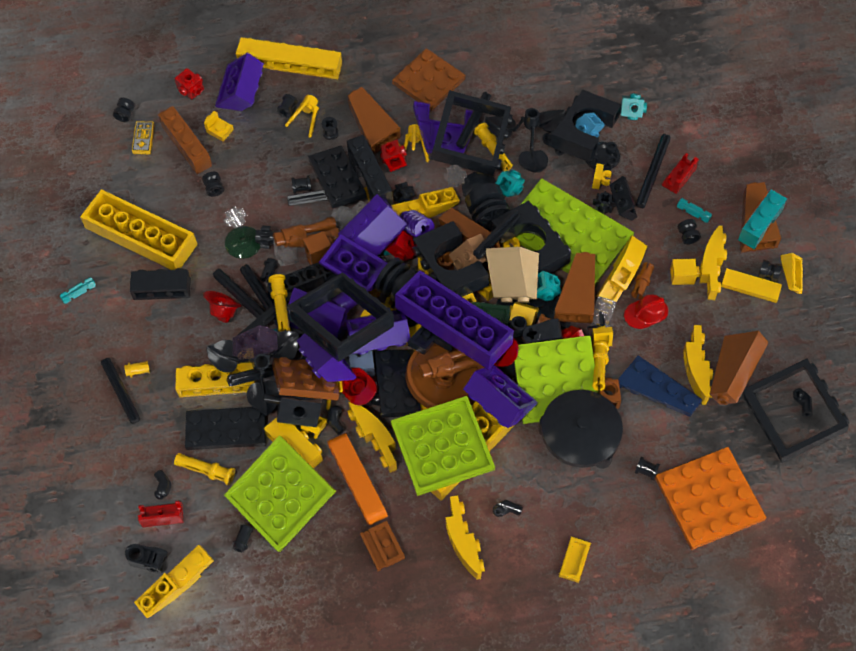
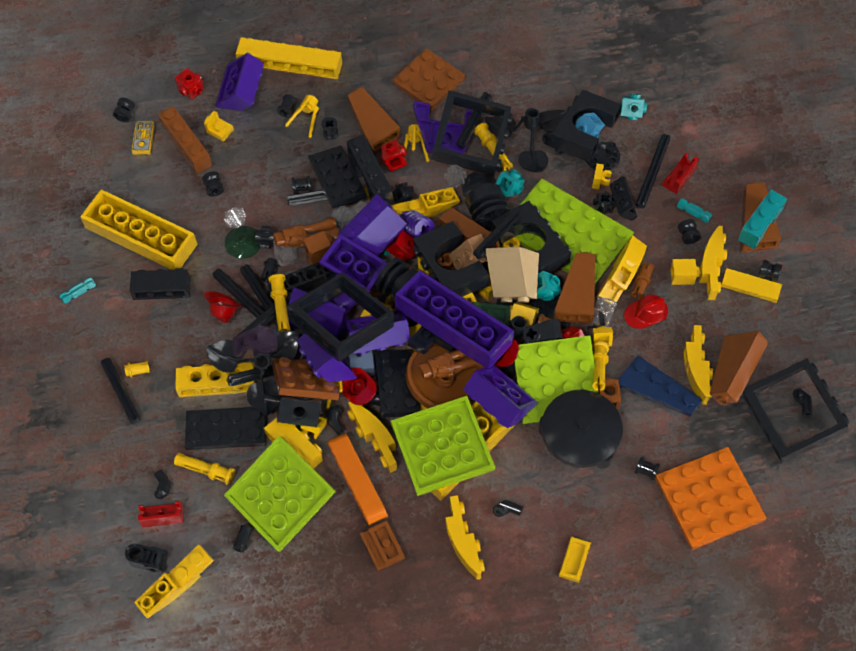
(793, 271): yellow slope -> none

